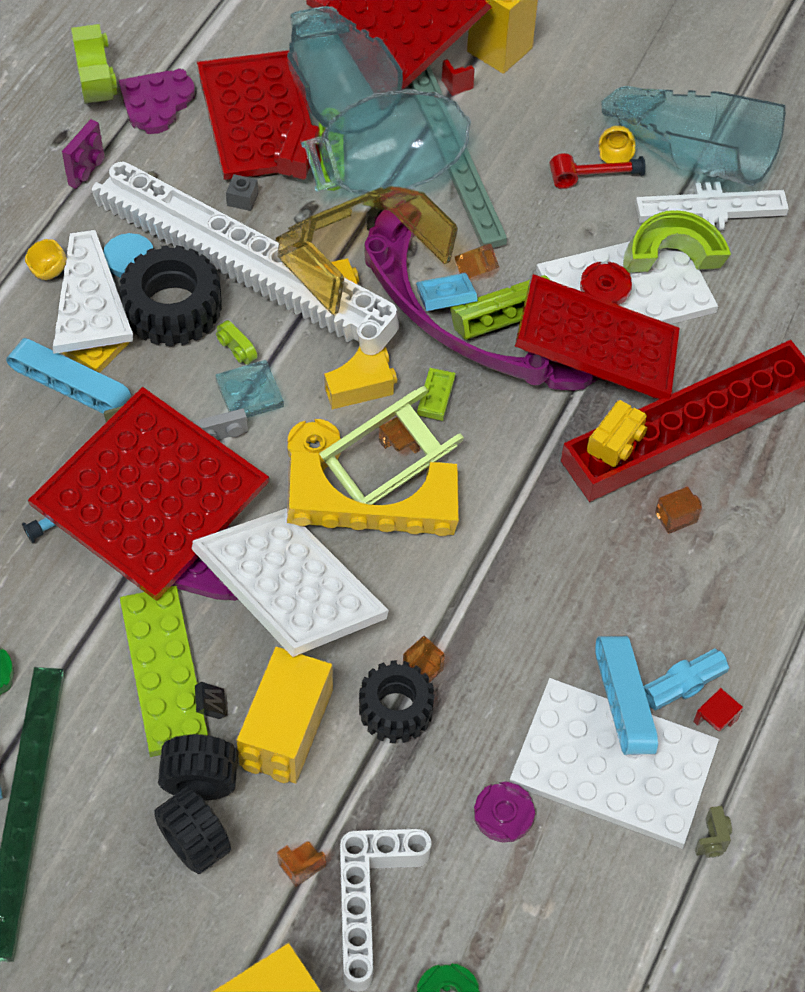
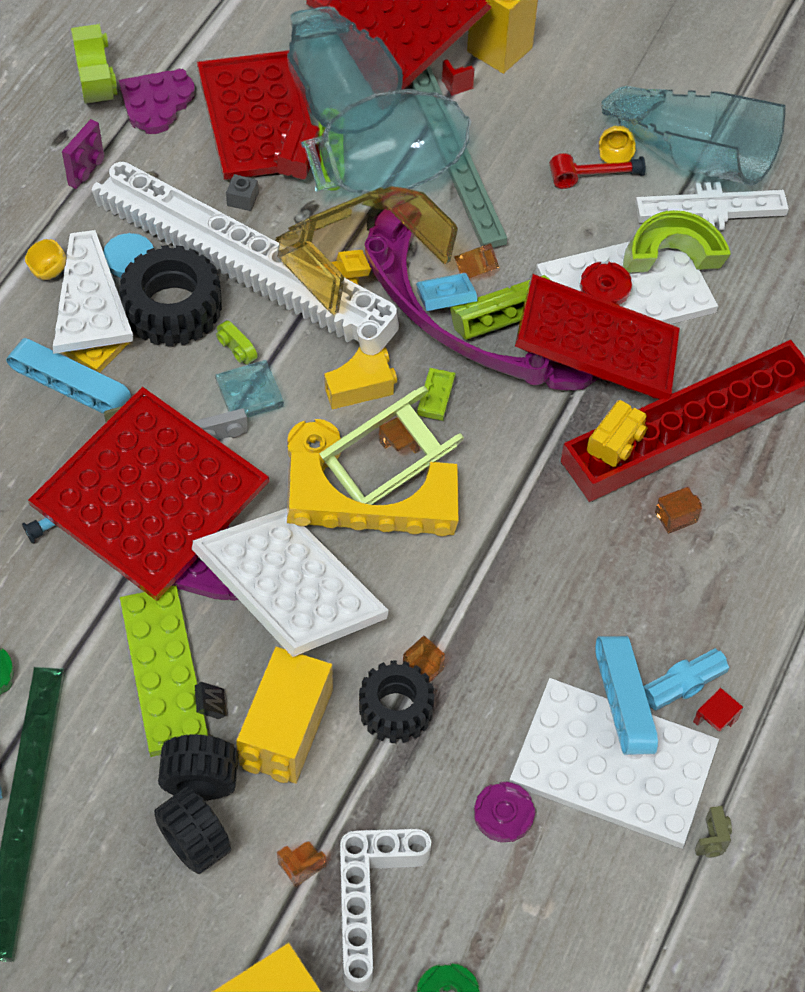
(353, 263): none -> yellow plate

